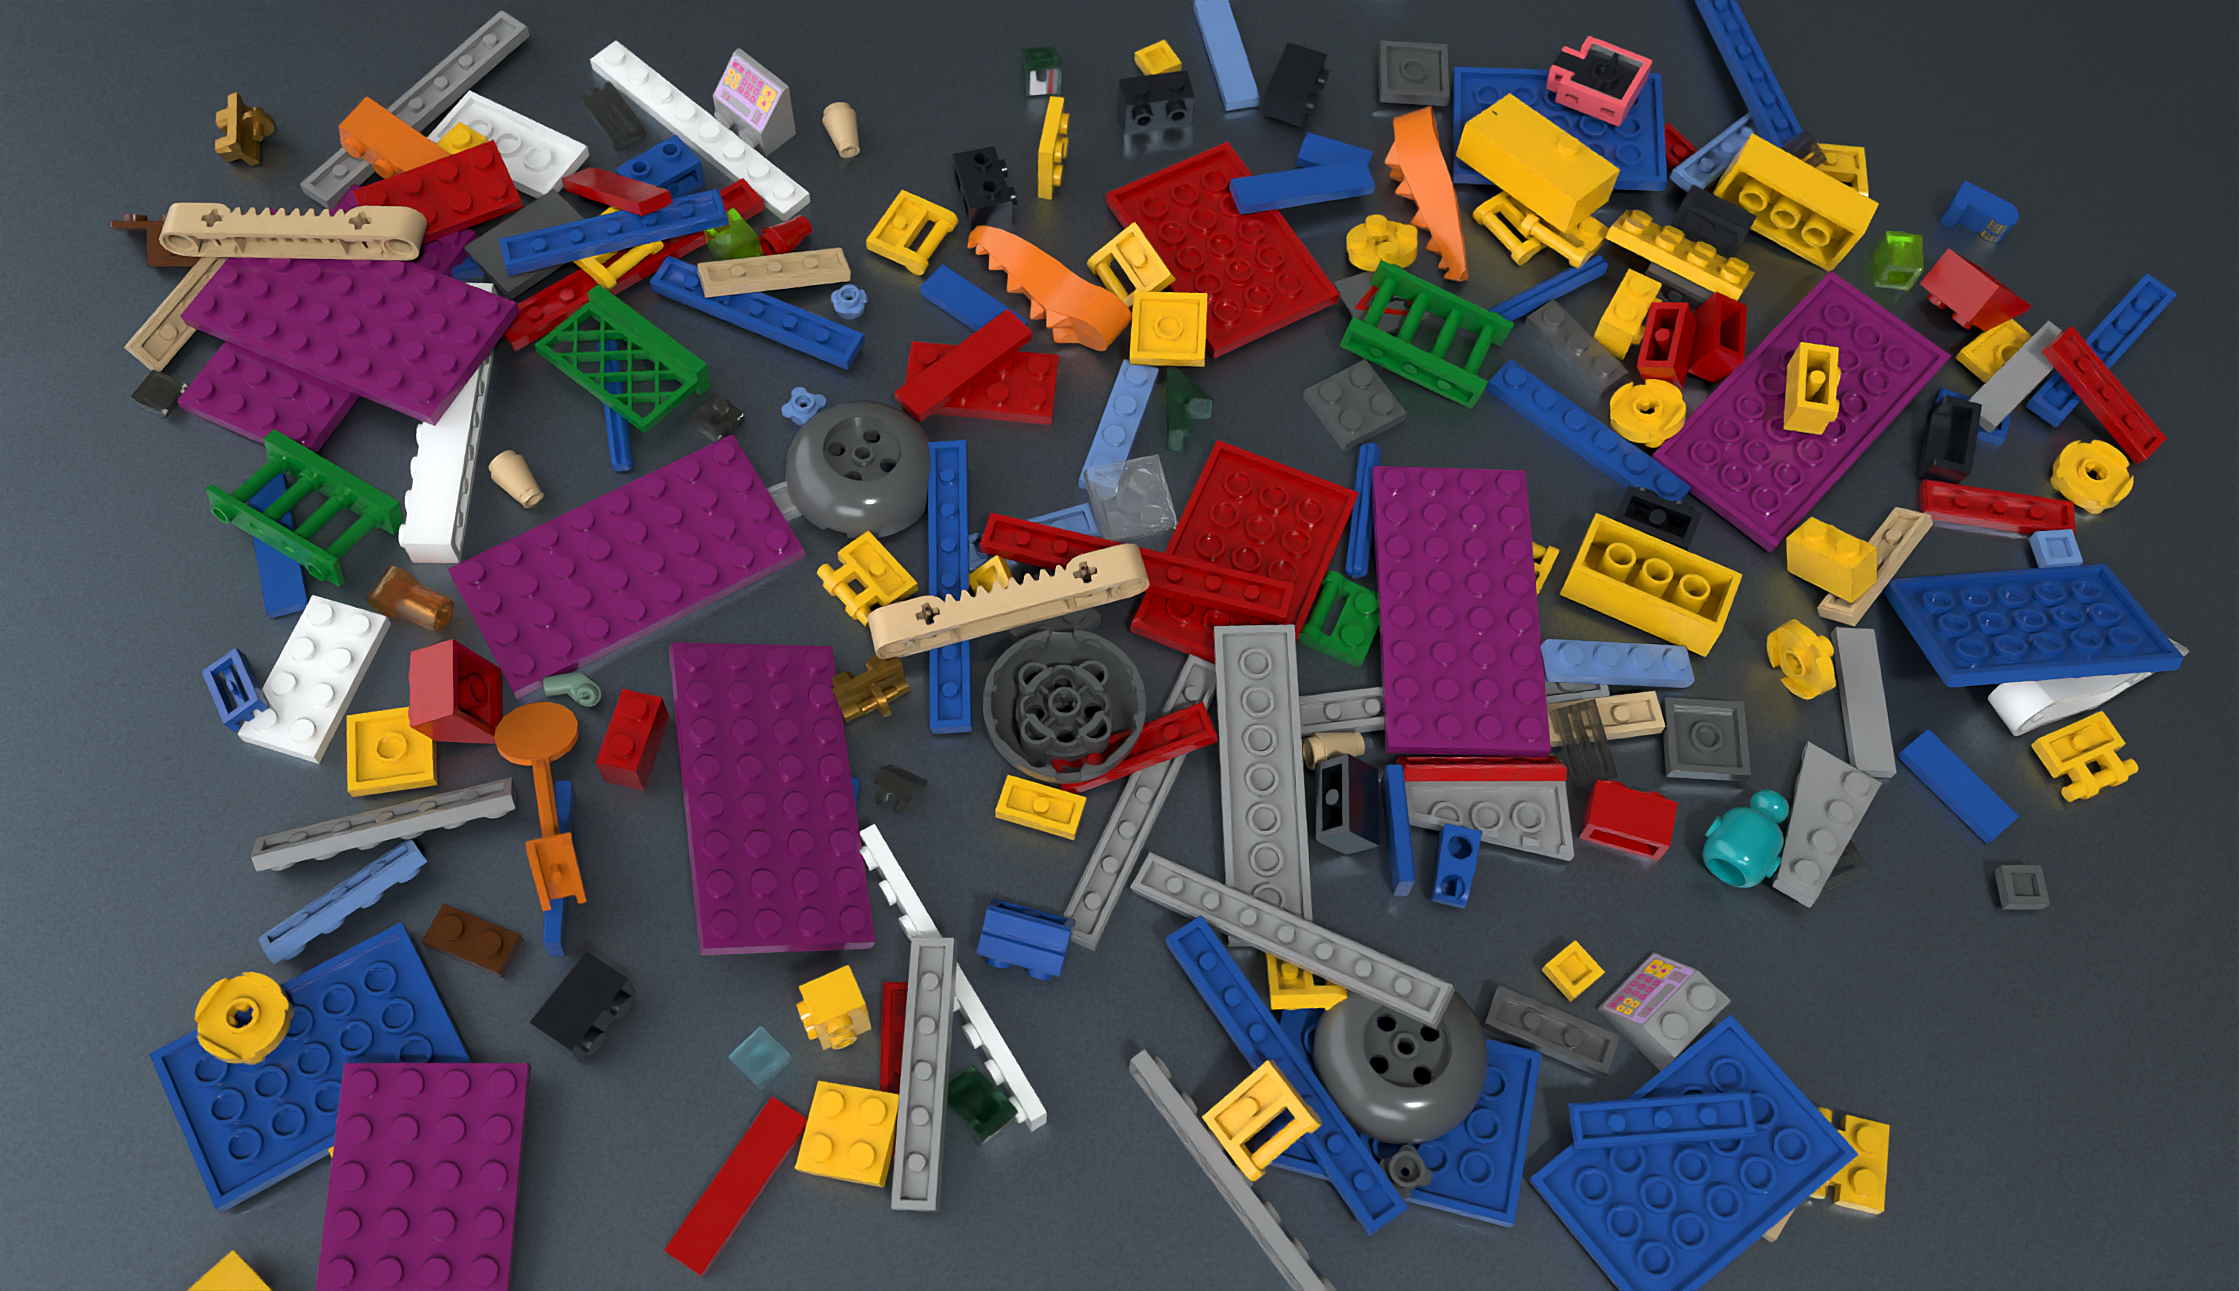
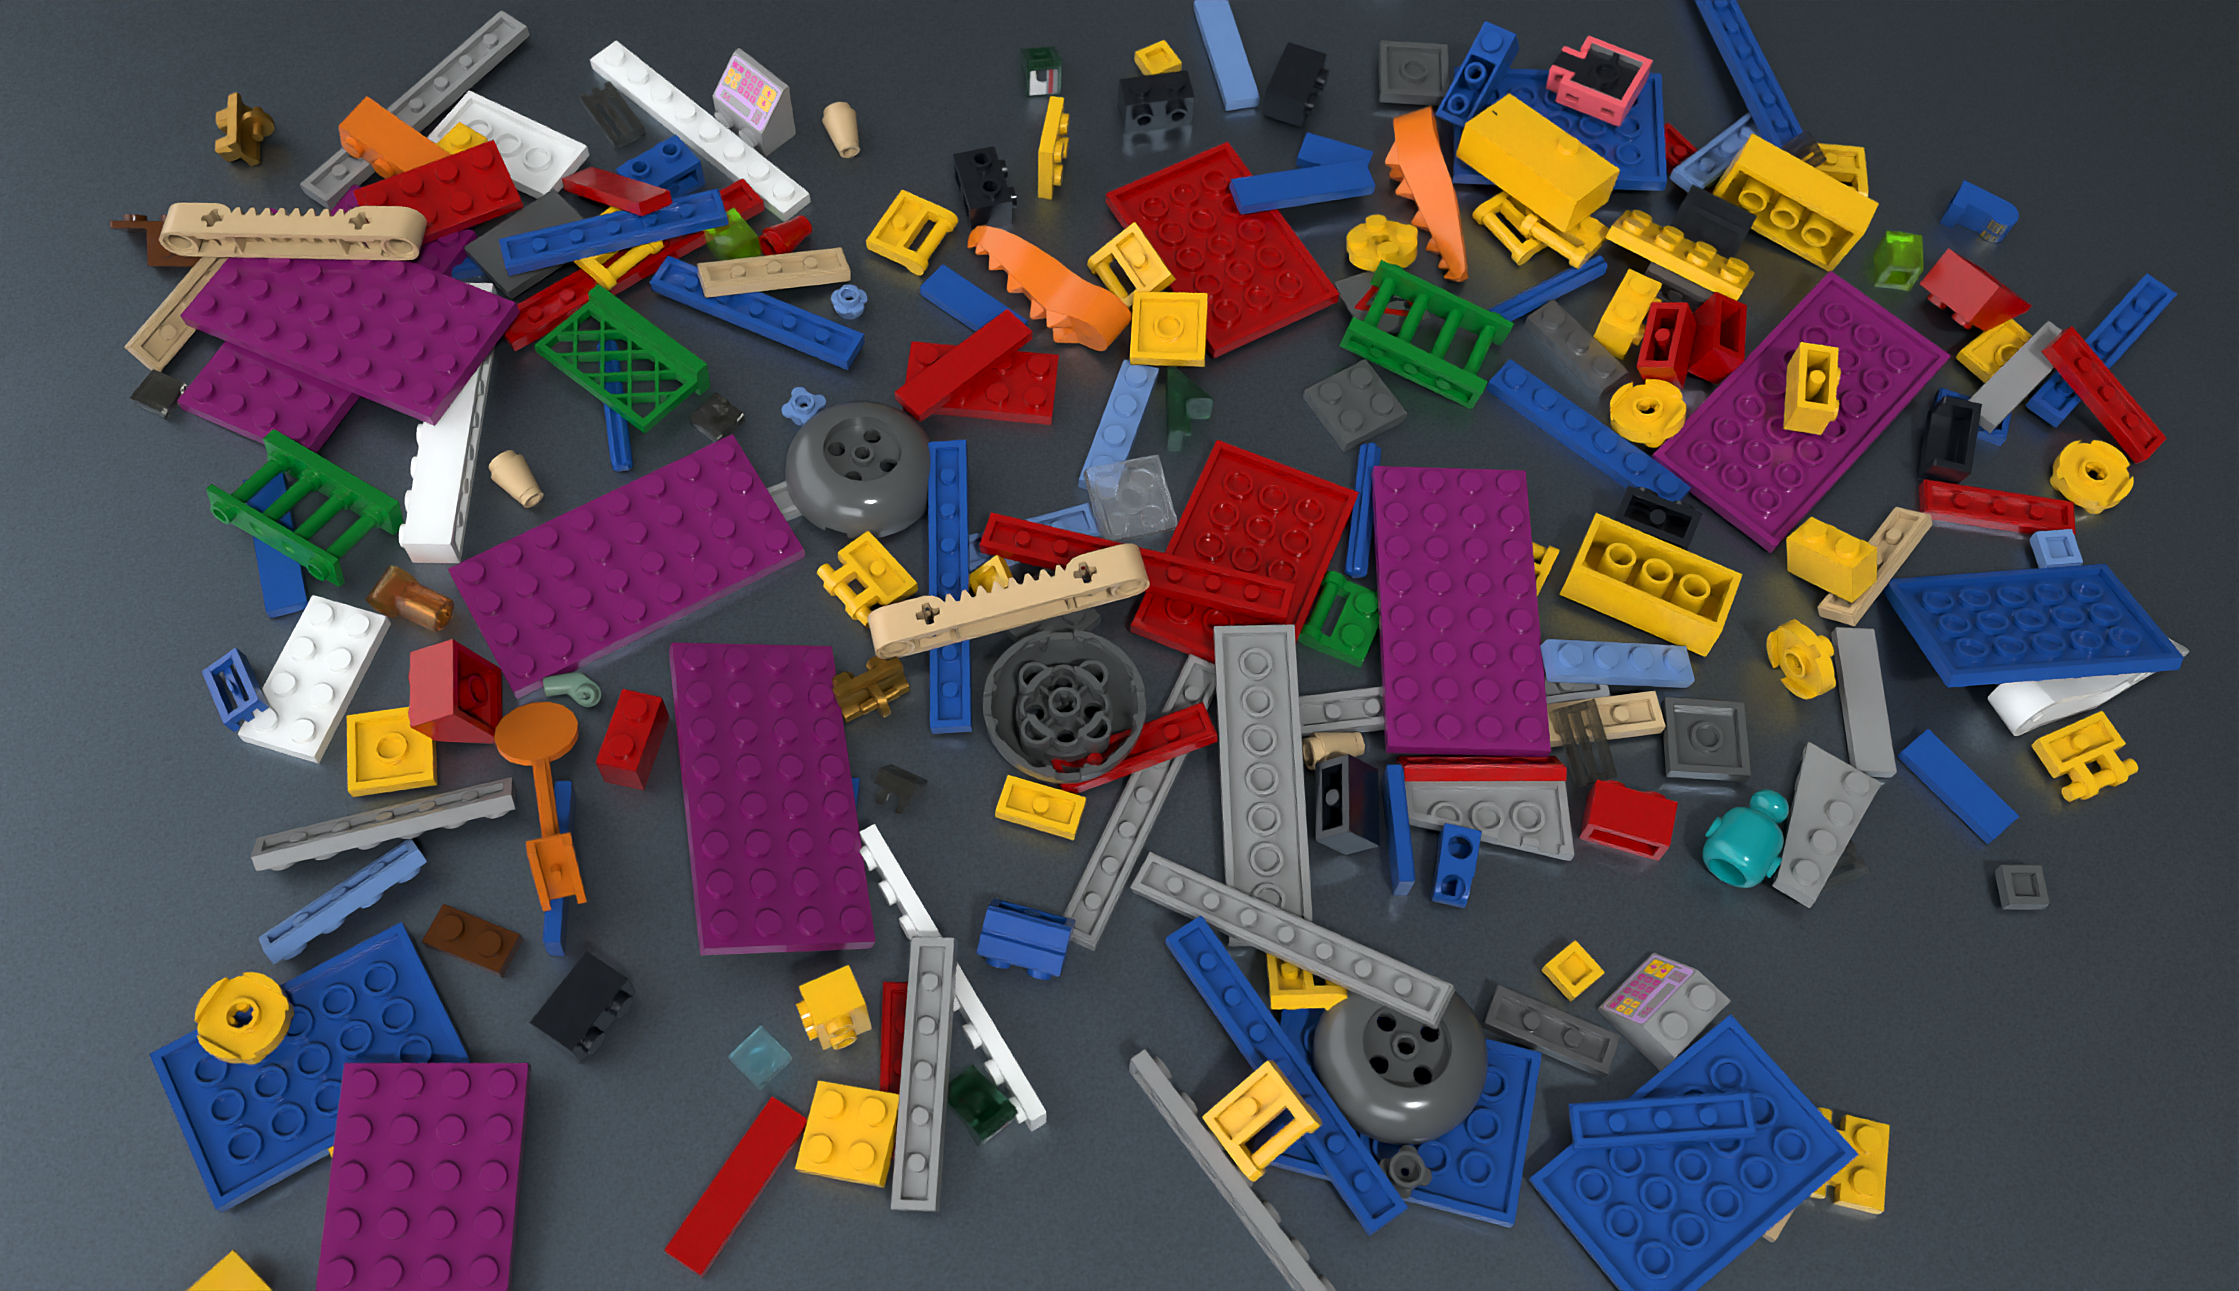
(1479, 74): none -> blue slope

